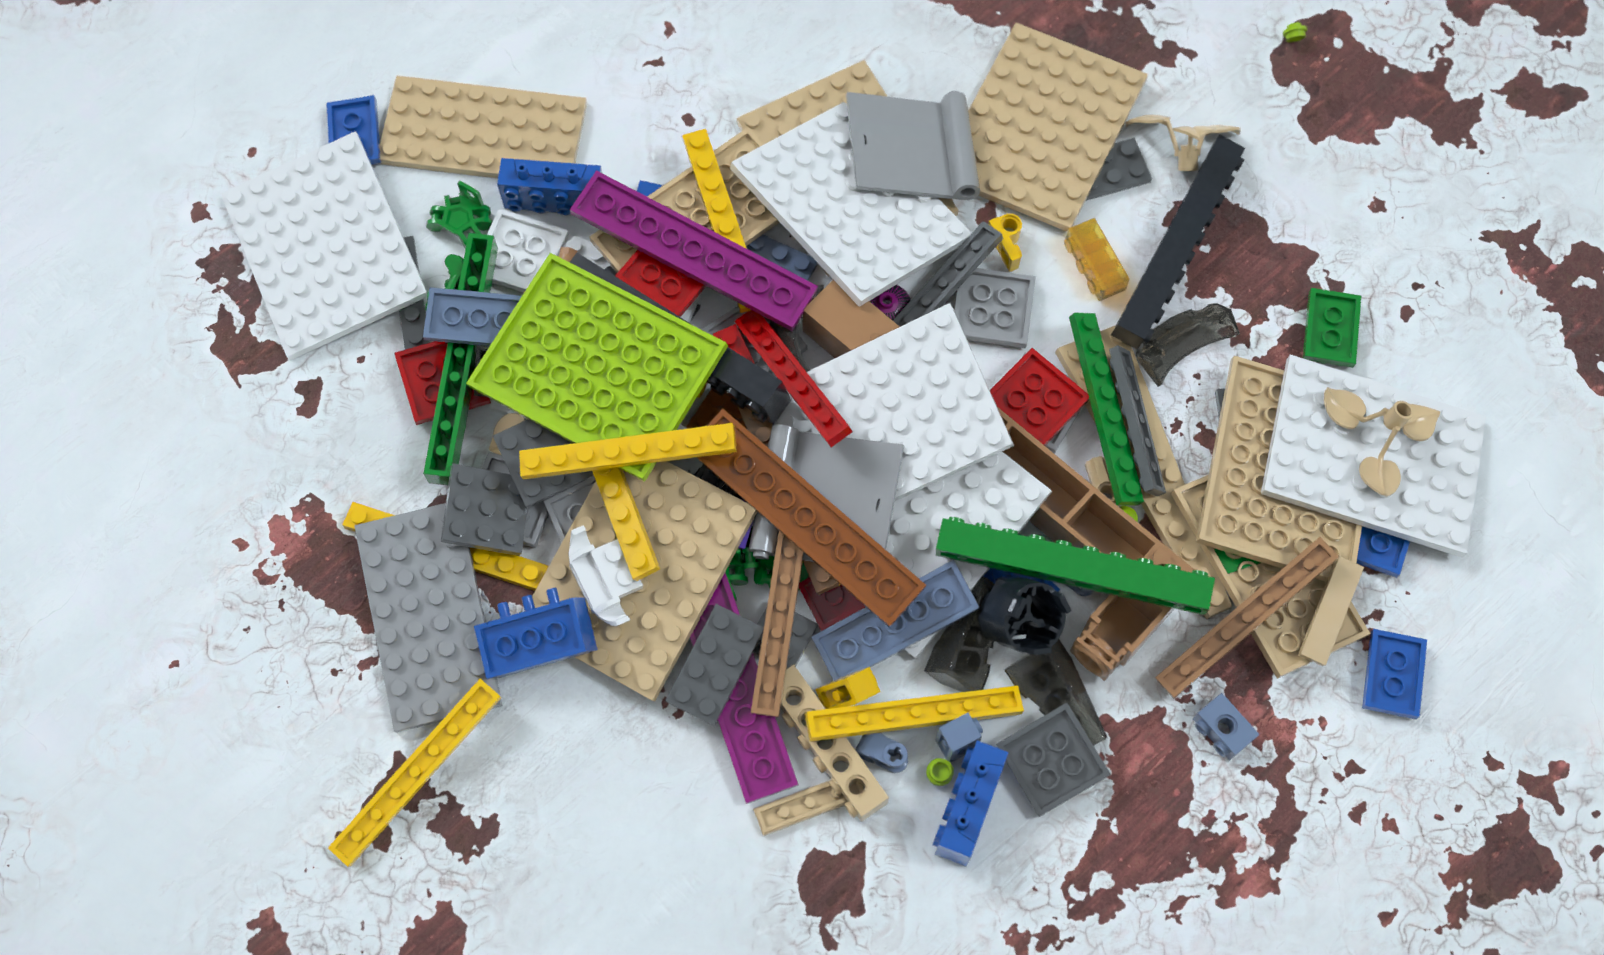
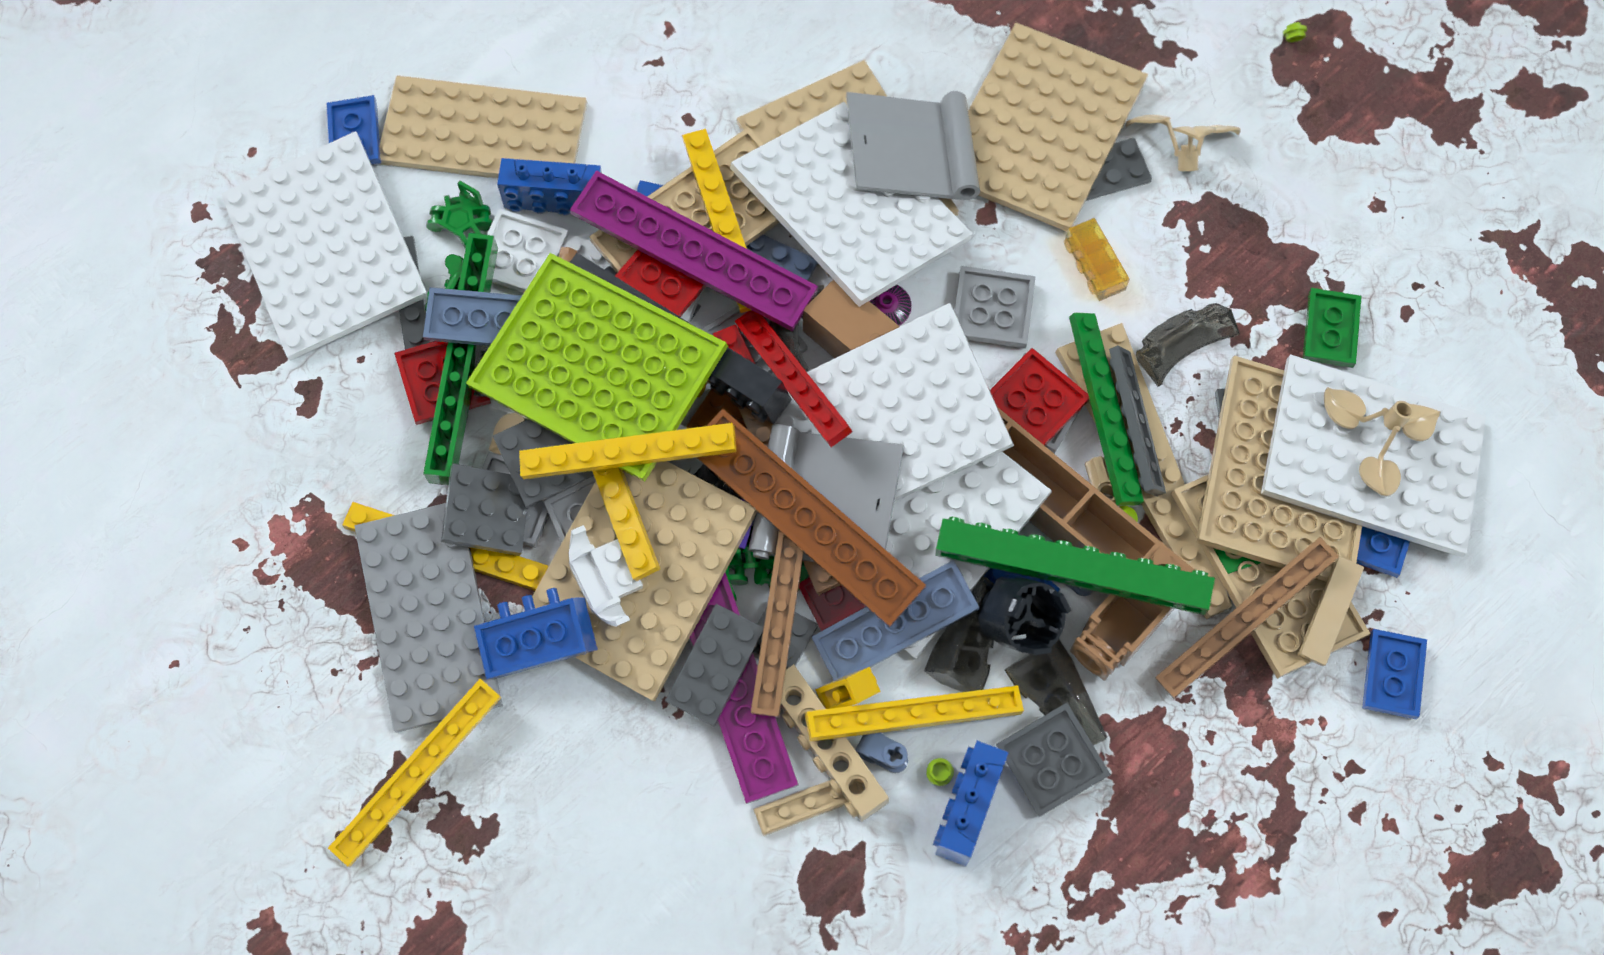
(951, 274): dark grey plate -> none
(957, 736): sand blue brick -> none
(1007, 247): yellow plate -> none
(1177, 243): black brick -> none
(1223, 711): sand blue brick -> none

